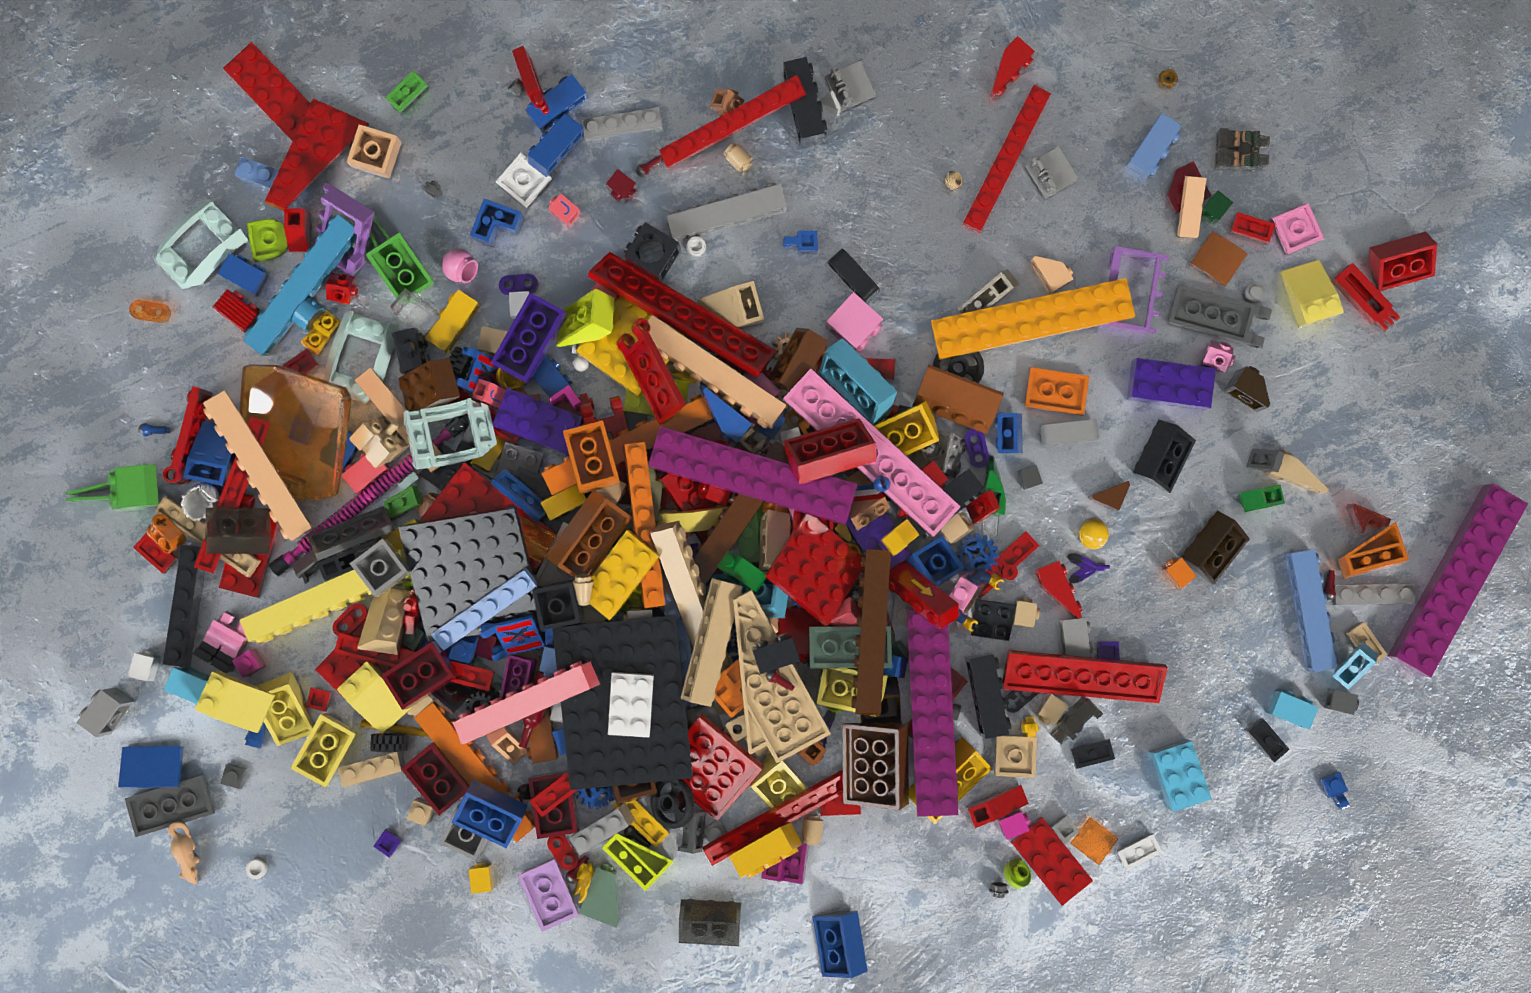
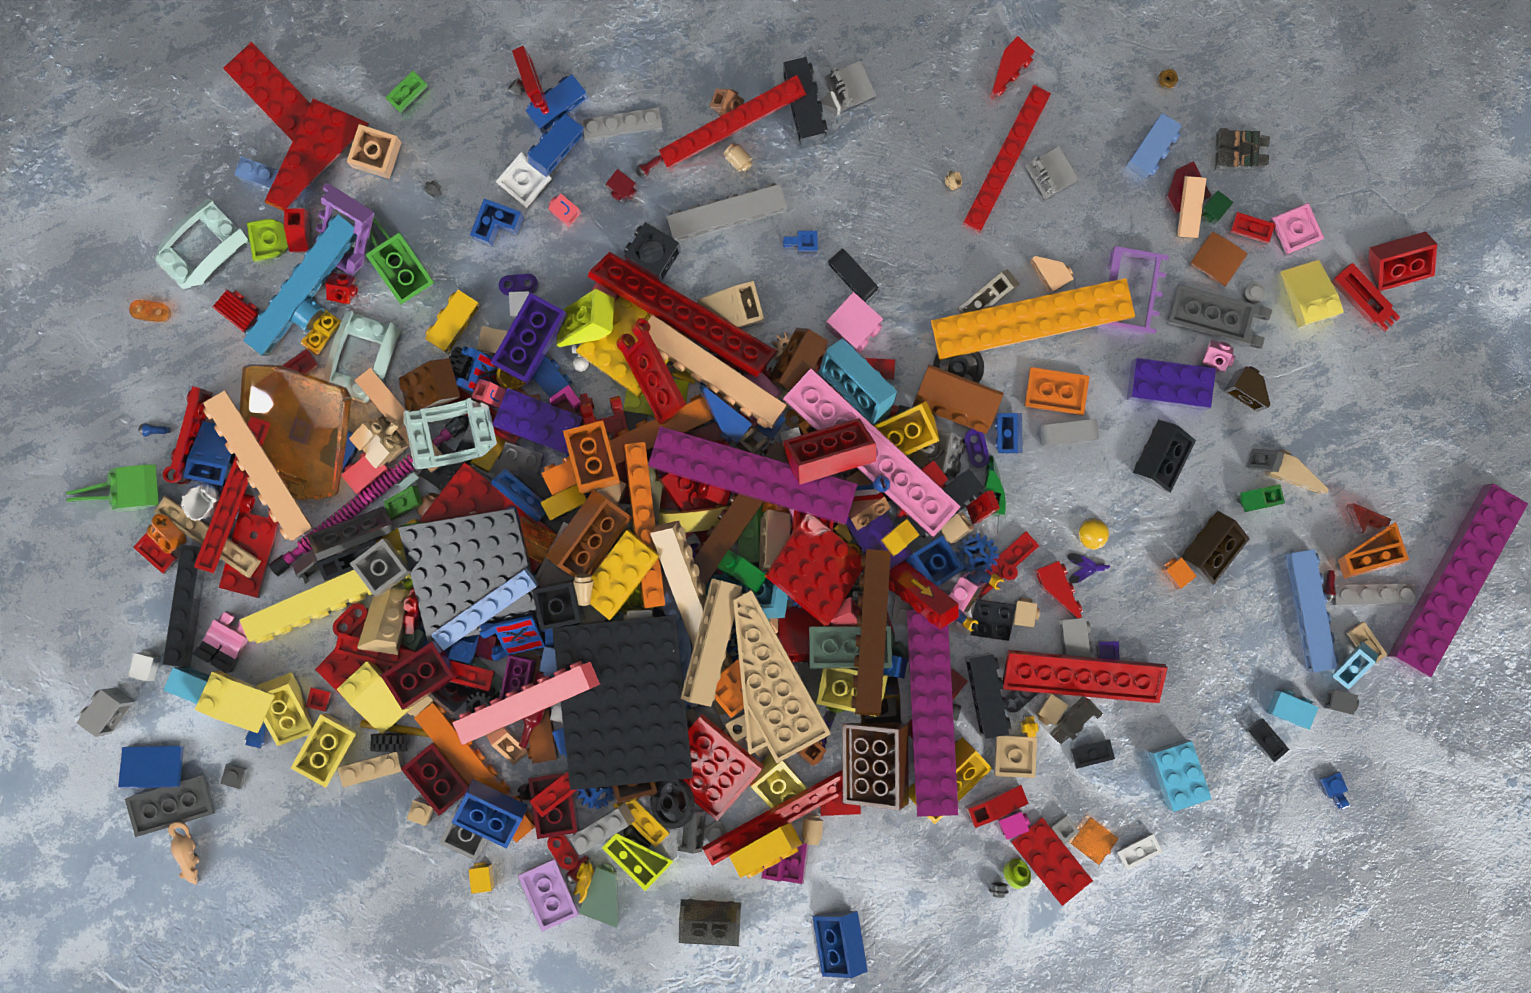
(237, 531): clear smoke slope -> none
(243, 274): blue brick -> none
(249, 663): dark pink brick -> none
(256, 868): white tile -> none
(388, 843): dark purple plate -> none
(410, 349): black hinge -> none
(415, 311): clear brick -> none
(459, 266): bright pink piece -> none
(630, 704): white plate -> none
(696, 246): white tile -> none
(774, 677): dark red piece -> none
(775, 653): black brick -> none
(1030, 477): dark grey slope -> none
(1112, 497): reddish brown slope -> none

